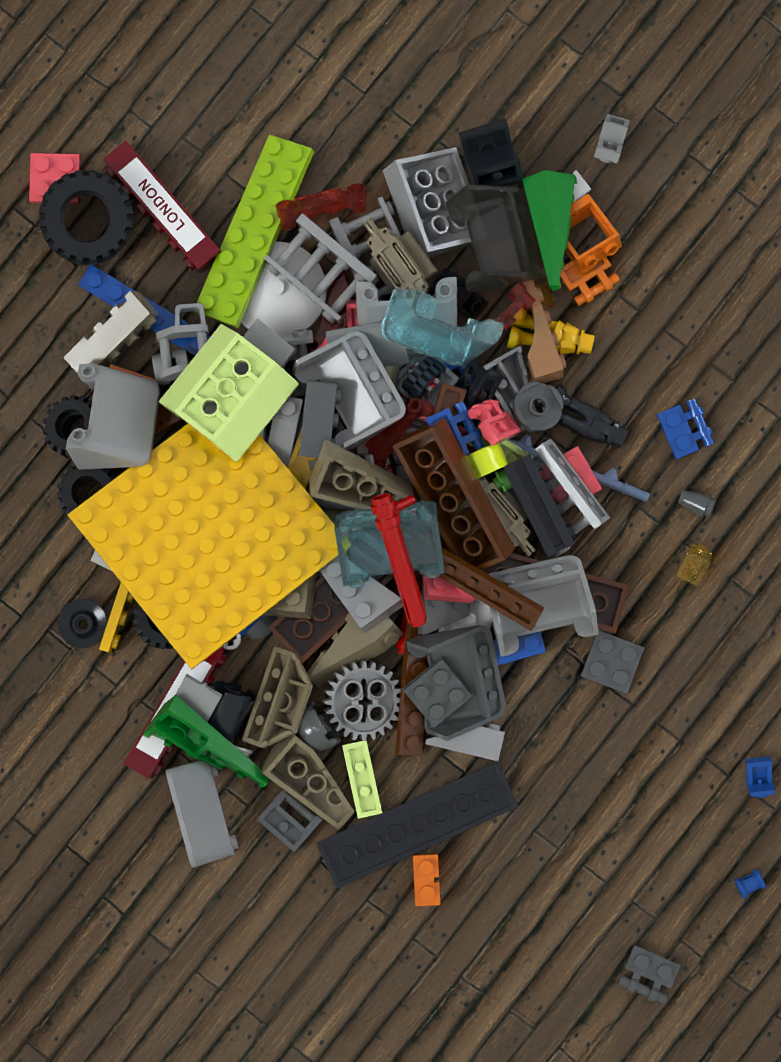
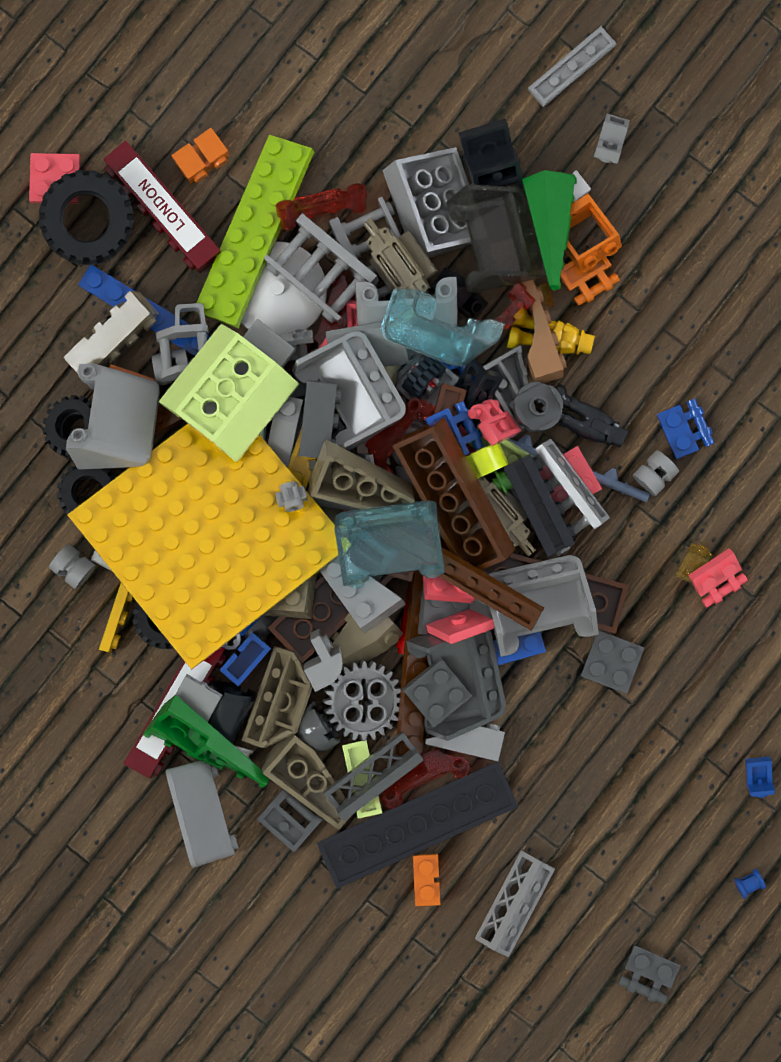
(69, 623): black dish -> none
(70, 565): none -> light grey wheel
(202, 157): none -> orange piece
(241, 665): none -> blue piece
(291, 496): none -> light grey gear
(327, 666): none -> light grey brick
(377, 784): none -> dark grey fence
(389, 522): red cylinder -> none
(433, 766): none -> clear red plate
(460, 626): none -> coral plate
(518, 906): none -> light grey fence
(572, 66): none -> light grey tile
(649, 479): none -> light grey wheel
(698, 503): dark grey cone -> none
(716, 572): none -> coral plate

